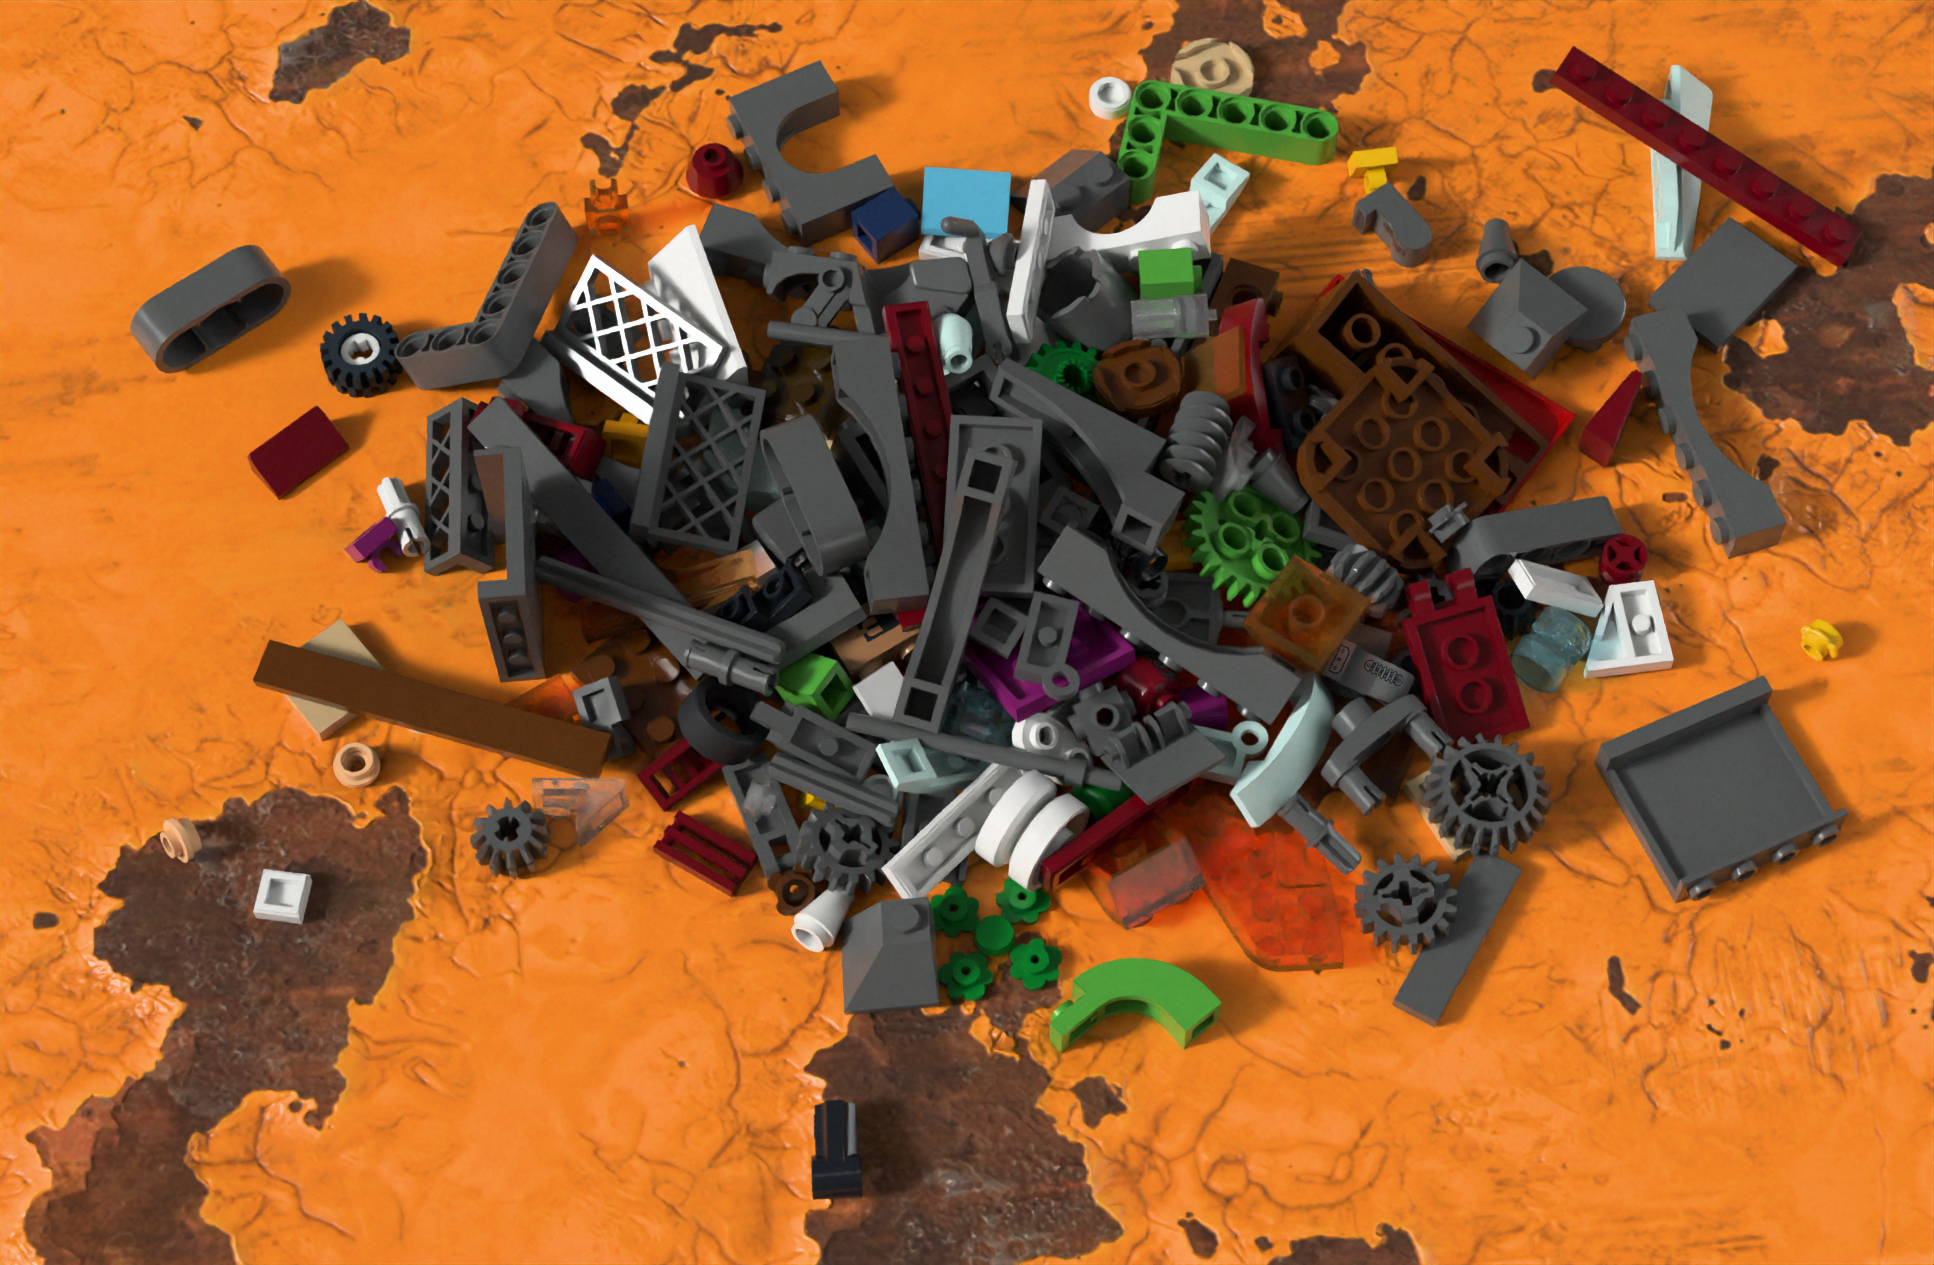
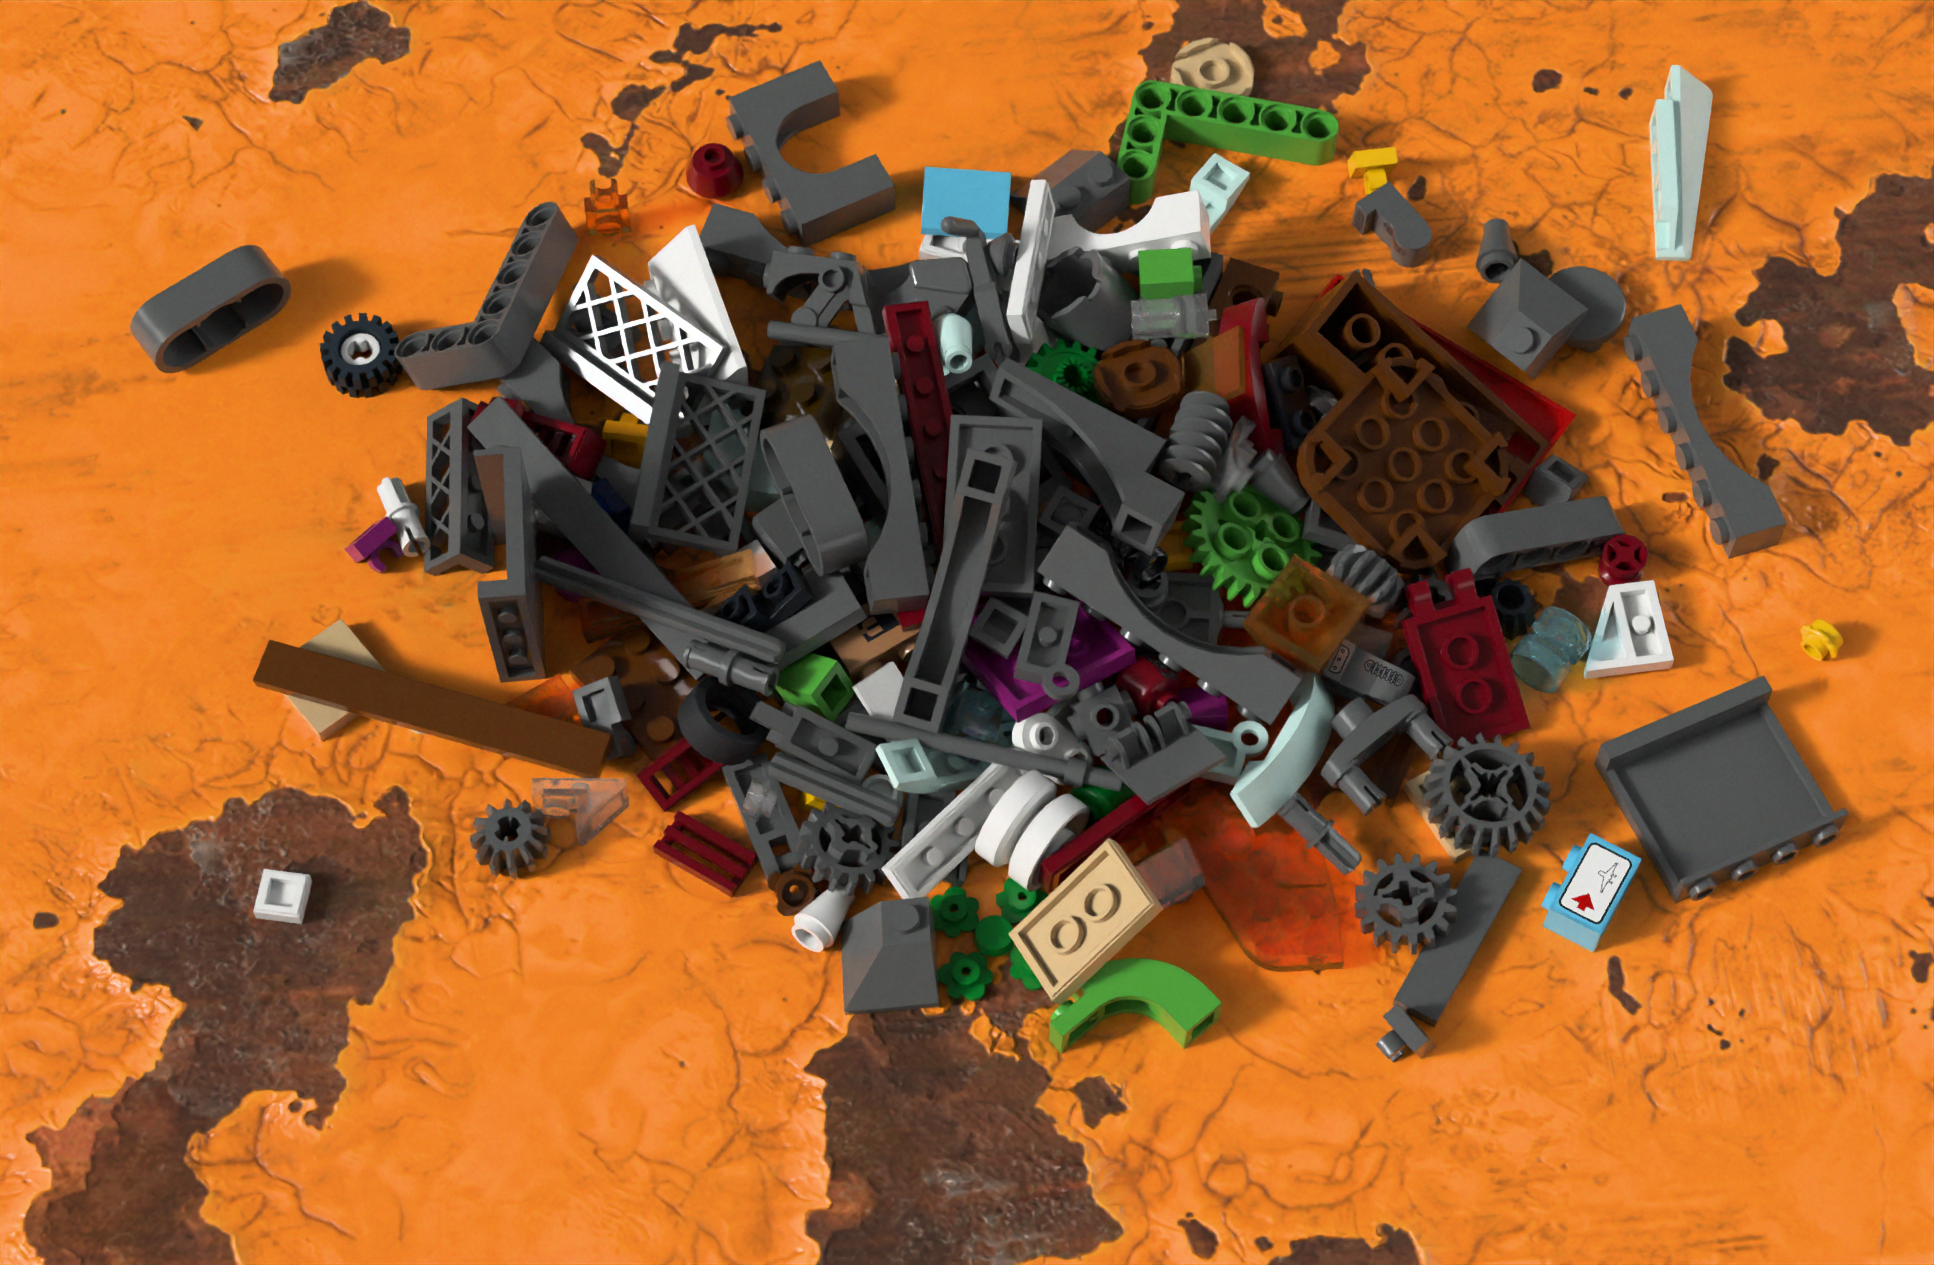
(180, 838): light nougat plate -> none
(297, 452): dark red slope -> none
(352, 754): light nougat plate -> none
(836, 1164): black piece -> none
(886, 225): dark blue brick -> none
(1085, 921): none -> tan tile
(1110, 98): white tile -> none
(1404, 1035): none -> dark grey tile
(1448, 521): dark grey plate -> none
(1554, 482): none -> dark grey slope
(1555, 587): white tile -> none
(1591, 891): none -> brick
(1606, 427): dark red slope -> none
(1706, 157): dark red plate -> none
(1725, 283): dark grey tile -> none

